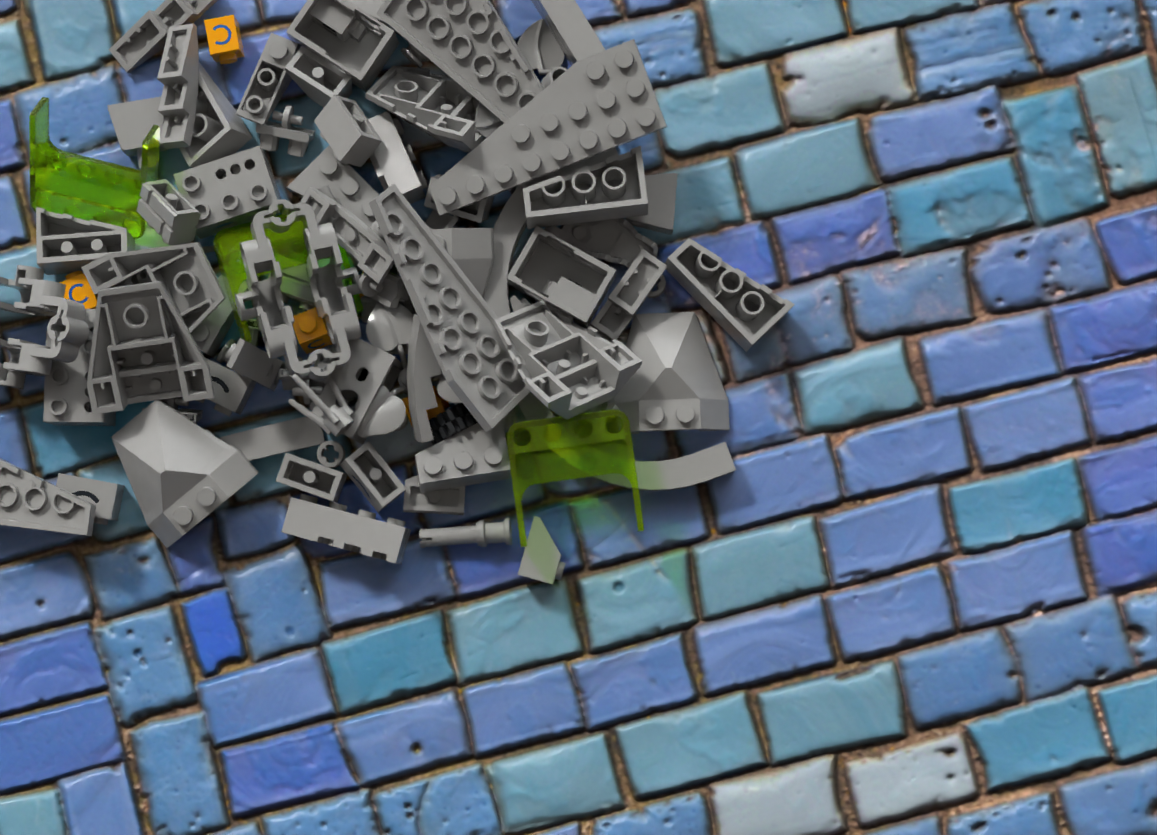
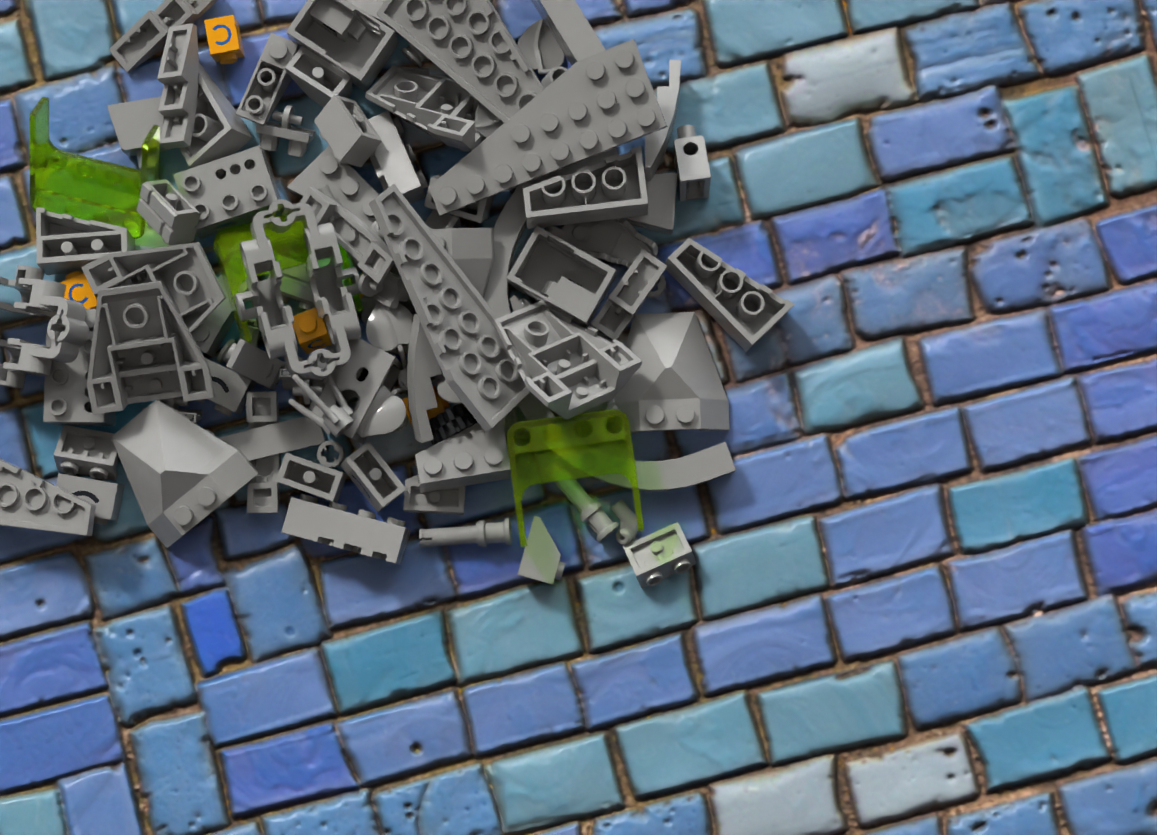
(86, 453): none -> light grey bracket
(263, 490): none -> light grey slope
(590, 511): none -> pin
(627, 527): none -> light grey arm
(660, 555): none -> light grey bracket
(668, 100): none -> light grey slope
(691, 164): none -> light grey torso

